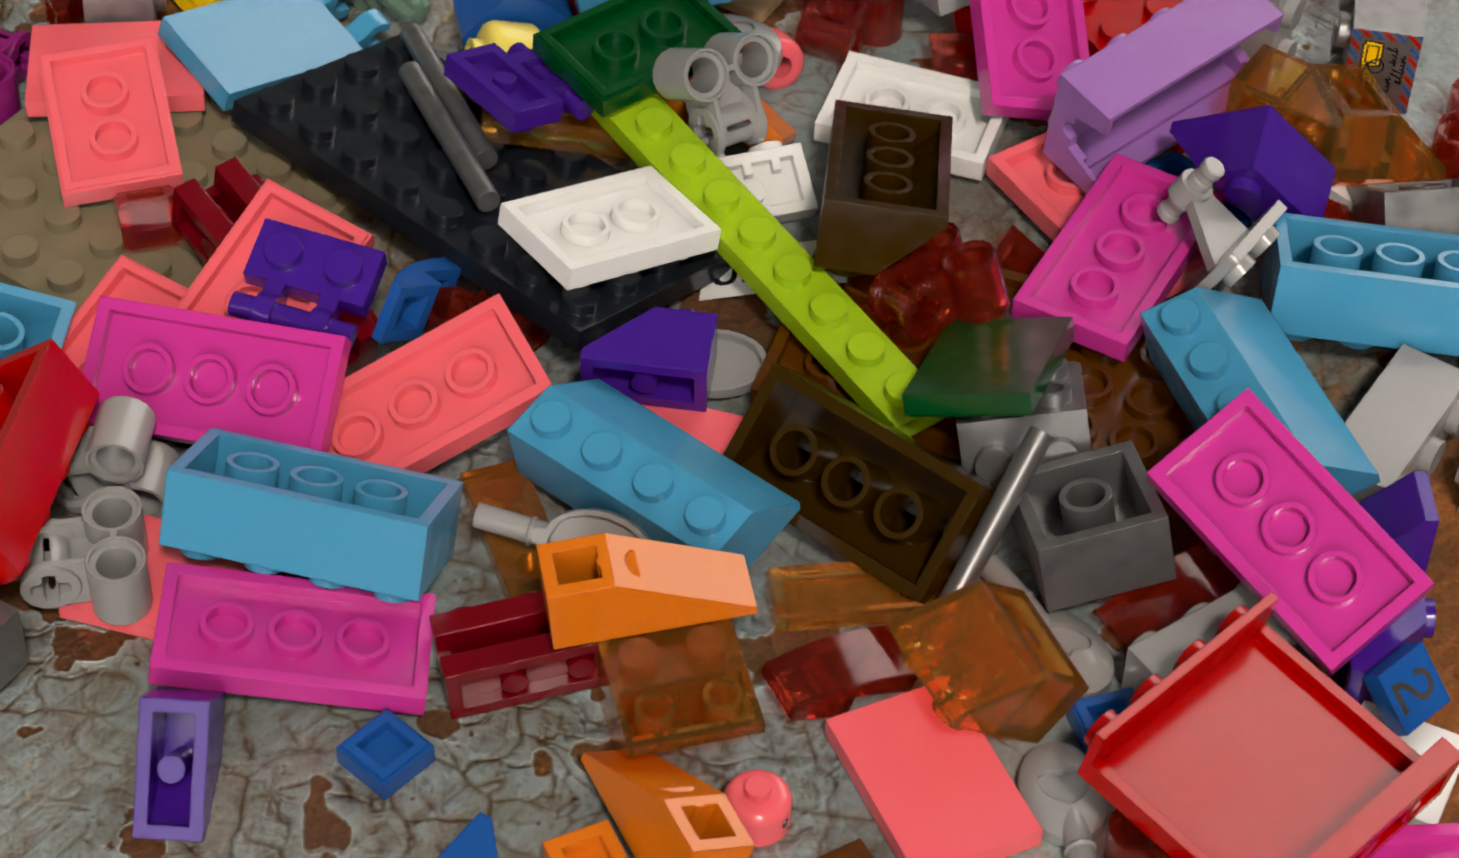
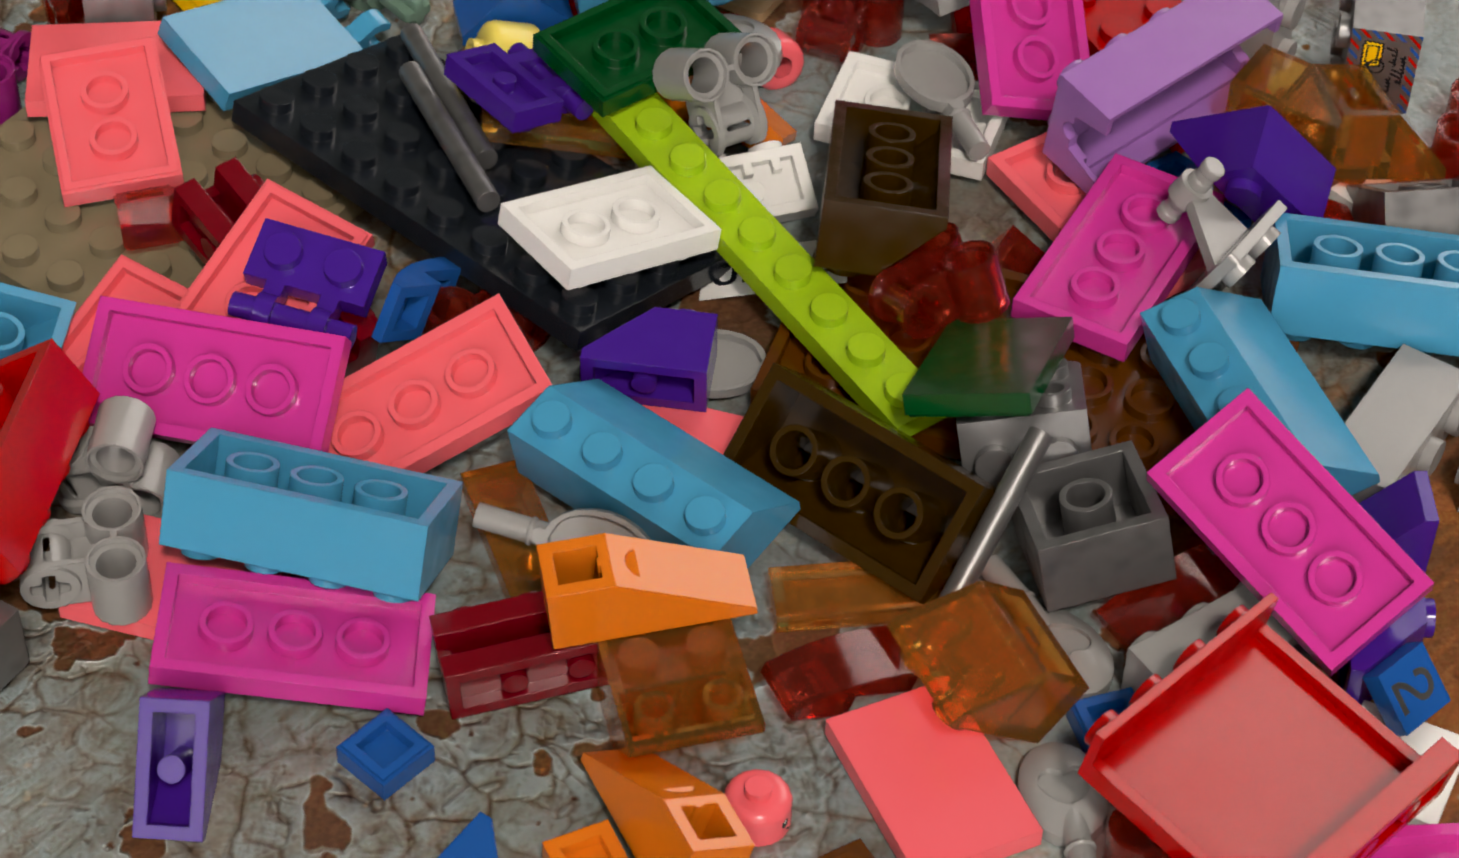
(943, 83): none -> light grey piece

